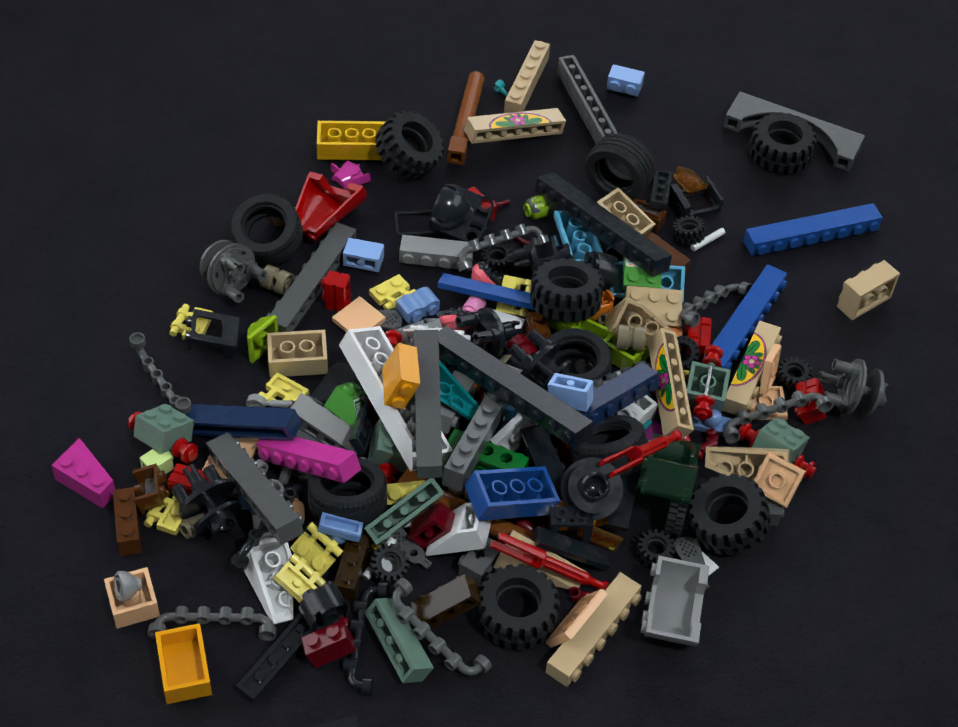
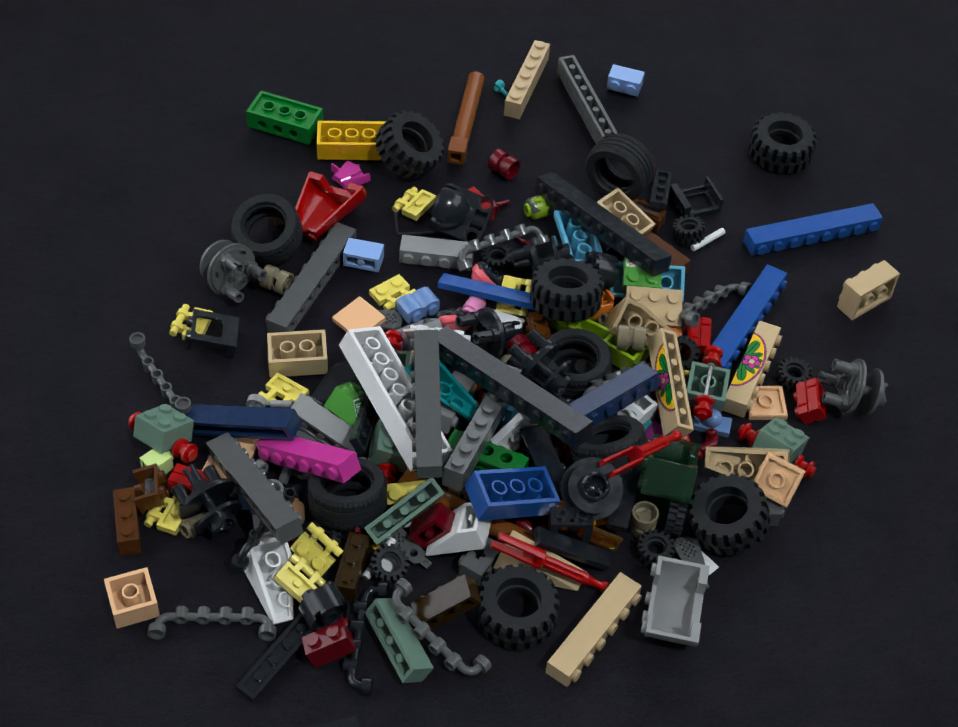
(84, 474): dark pink wedge -> none
(126, 585): light grey brick -> none
(183, 663): light orange piece -> none
(258, 336): lime slope -> none
(284, 117): none -> green brick
(336, 290): red brick -> none
(340, 528): medium blue tile -> none
(400, 376): light orange brick -> none
(417, 204): none -> light yellow plate
(504, 164): none -> dark red wheel
(514, 125): tan brick -> none
(572, 391): light blue brick -> none
(575, 590): dark red hand -> none
(576, 618): light nougat tile -> none
(643, 518): none -> dark tan wheel
(689, 180): clear orange slope -> none
(761, 411): dark grey bar -> none
(770, 369): light nougat tile -> none
(839, 142): dark grey arch -> none

